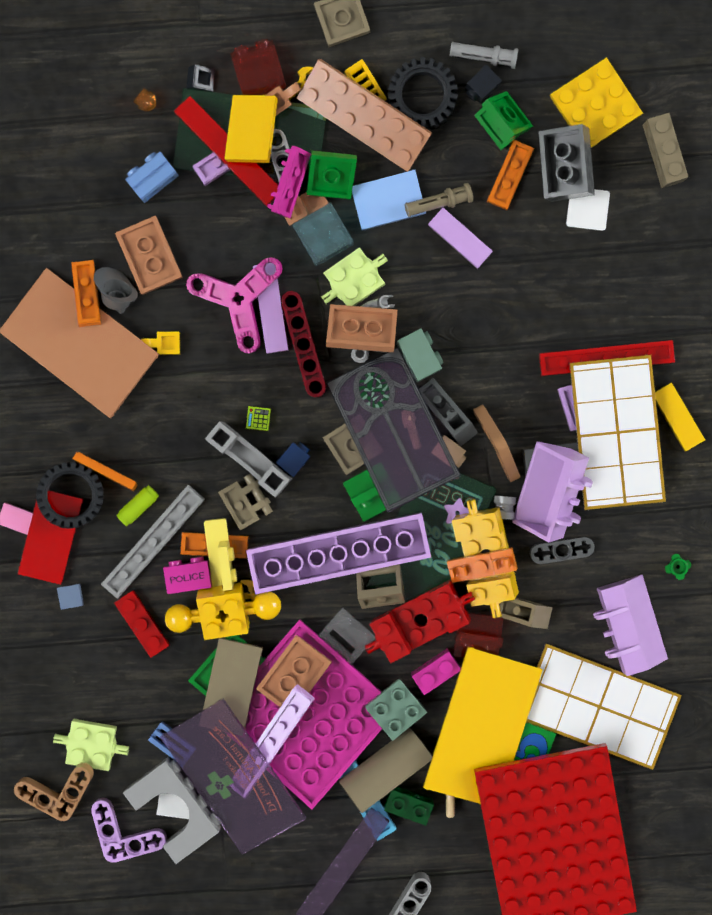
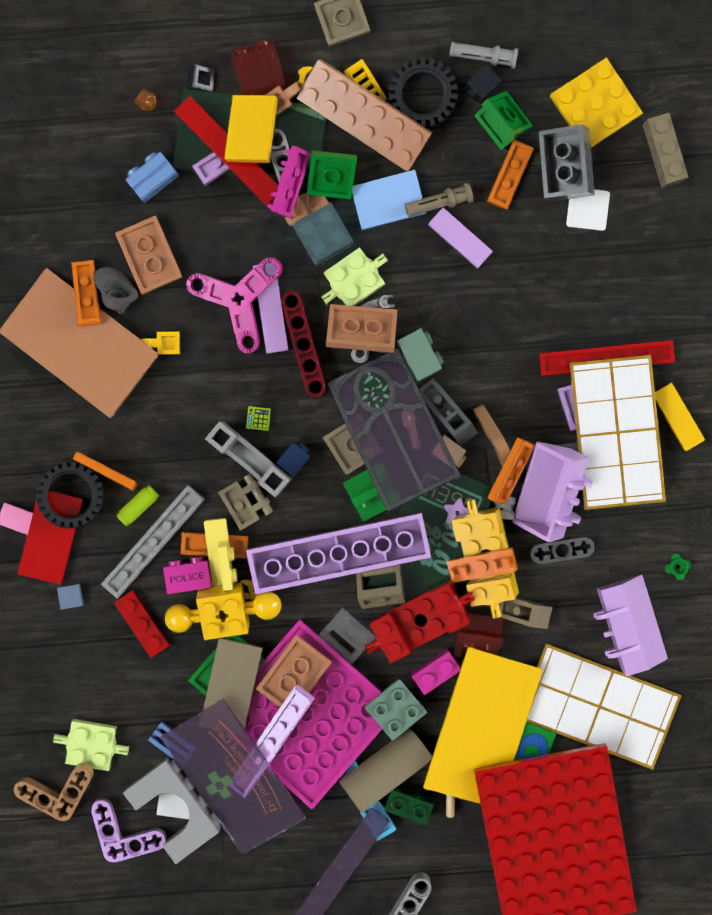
(511, 471): none -> orange tile

